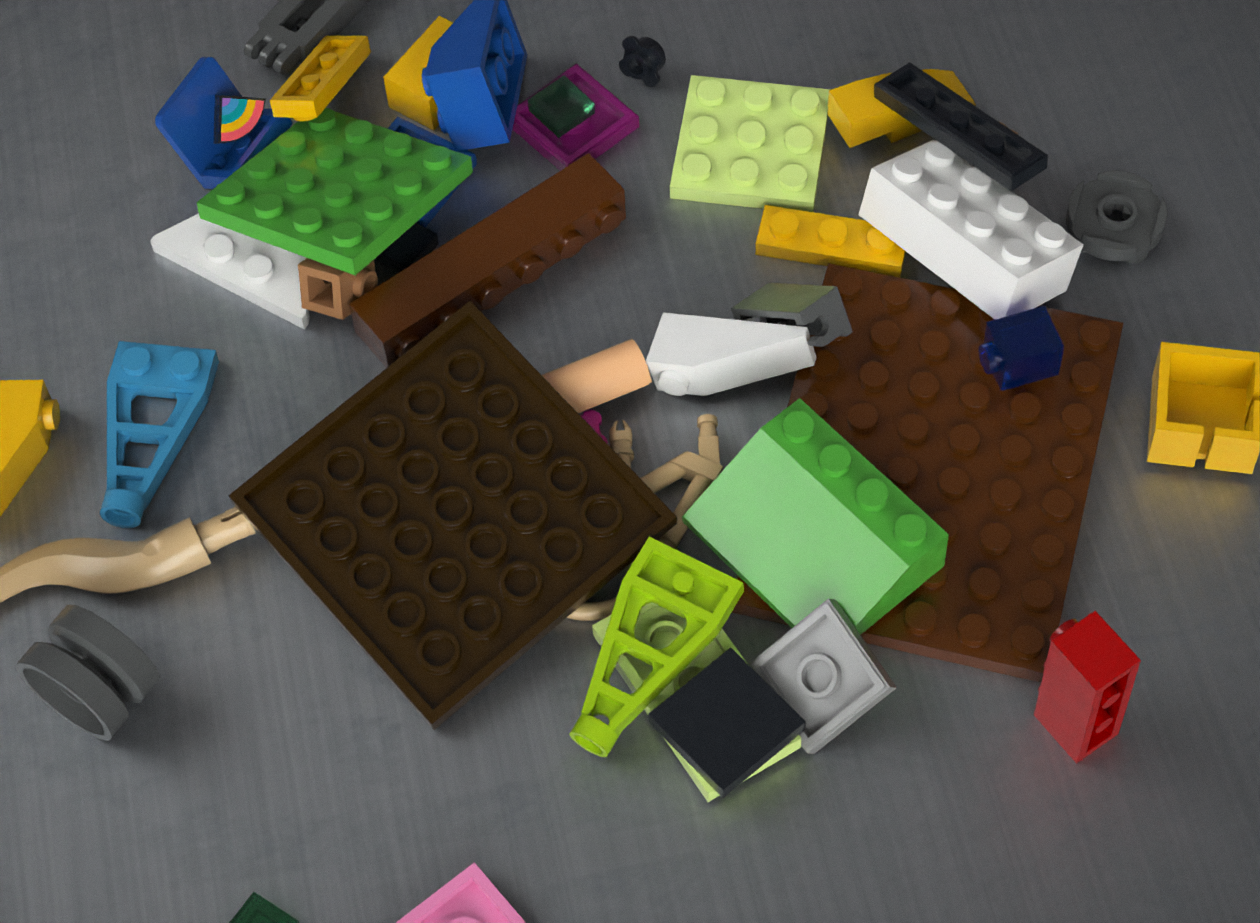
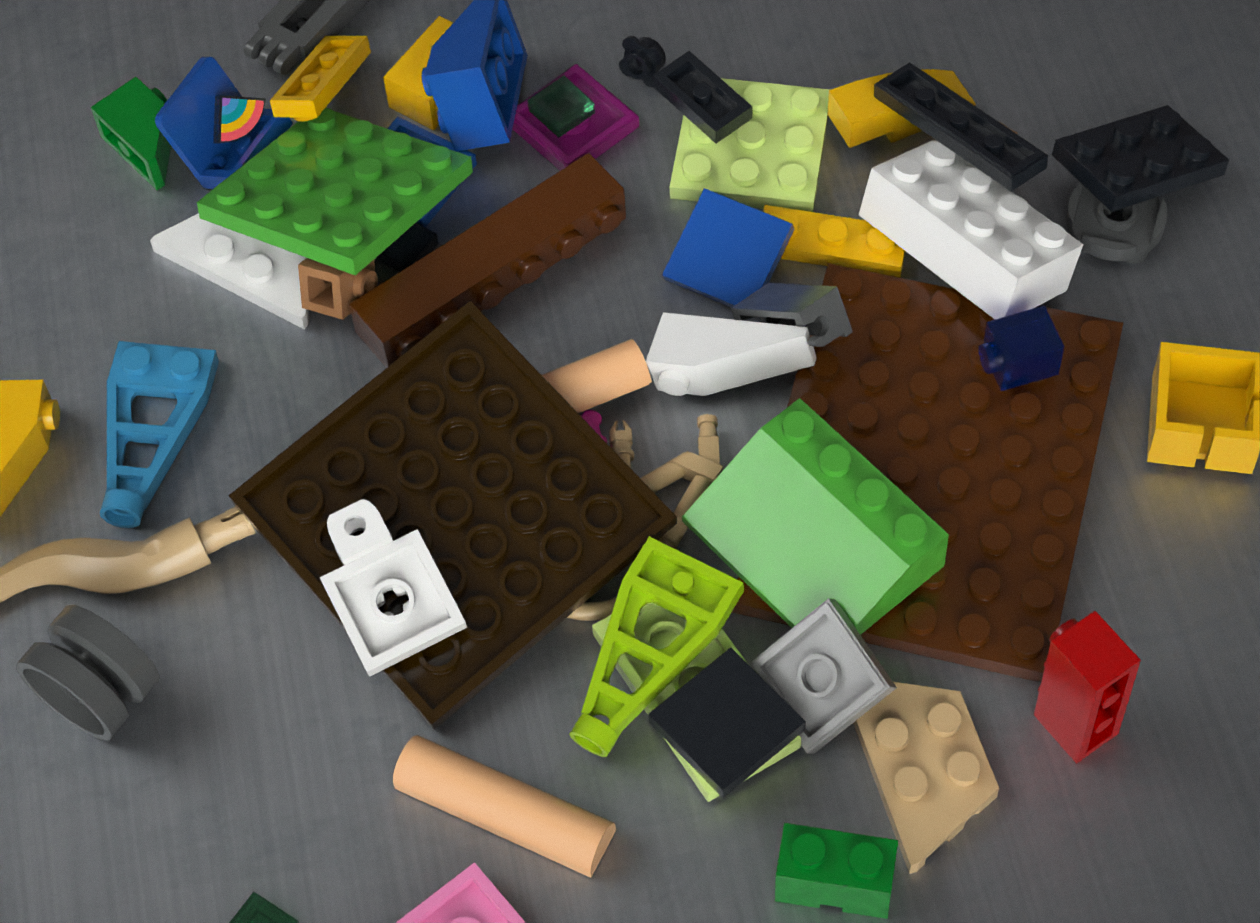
(129, 127): none -> green slope
(379, 565): none -> white plate
(503, 805): none -> light nougat brick
(702, 97): none -> black plate
(727, 249): none -> blue tile
(835, 870): none -> green brick
(926, 766): none -> tan wing
(1139, 157): none -> black plate

